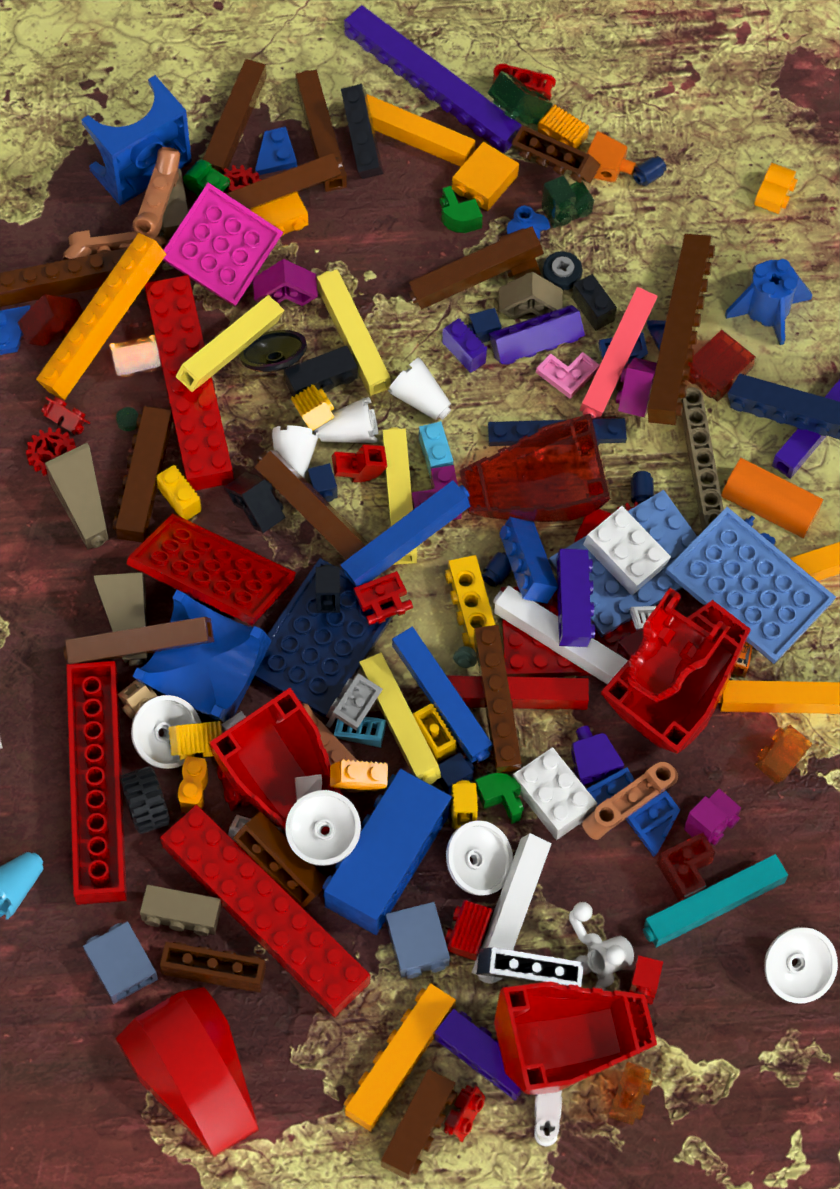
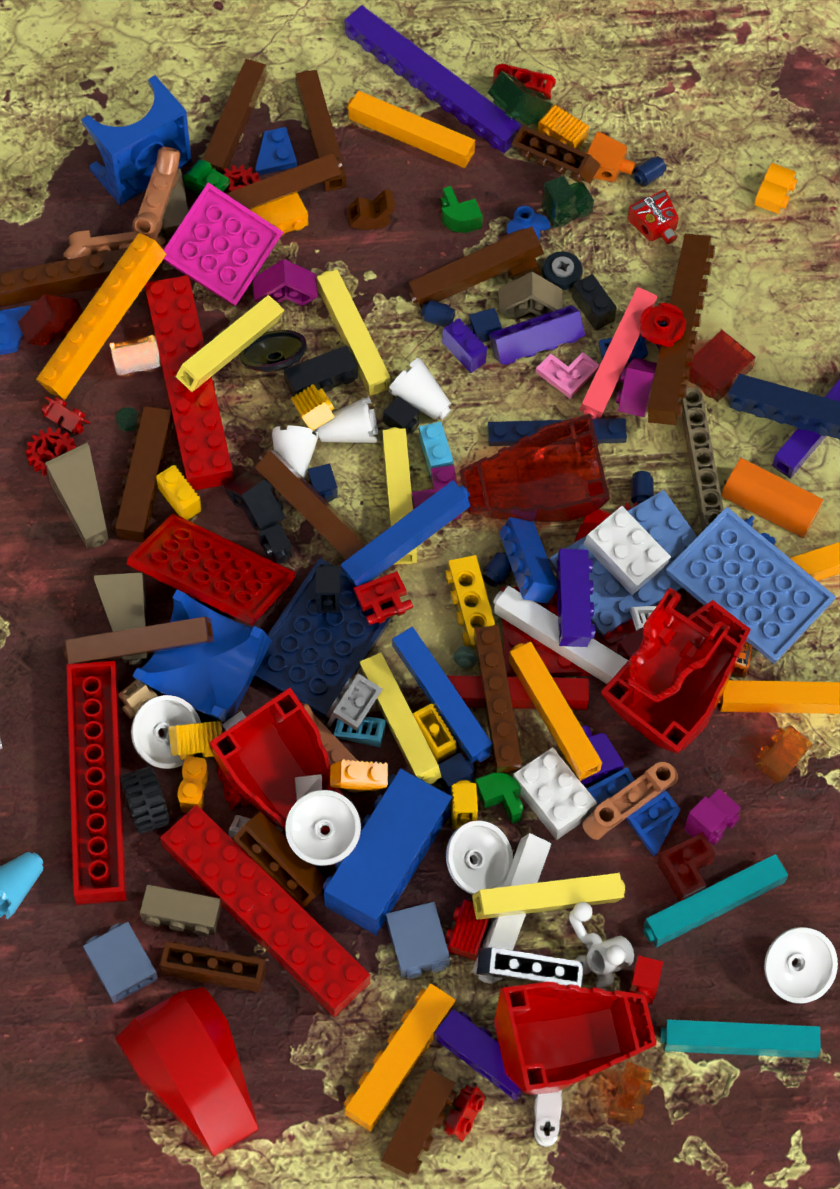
(276, 543): none -> black brick
(360, 466): red brick -> none
(362, 131): black brick -> none
(371, 214): none -> reddish brown brick
(401, 415): none -> black brick
(438, 313): none -> dark blue brick
(485, 176): light orange brick -> none
(547, 896): none -> light yellow brick
(554, 711): none -> light orange brick
(655, 217): none -> red torso
(662, 335): none -> red plate
(741, 1038): none -> teal brick
(771, 295): blue brick -> none

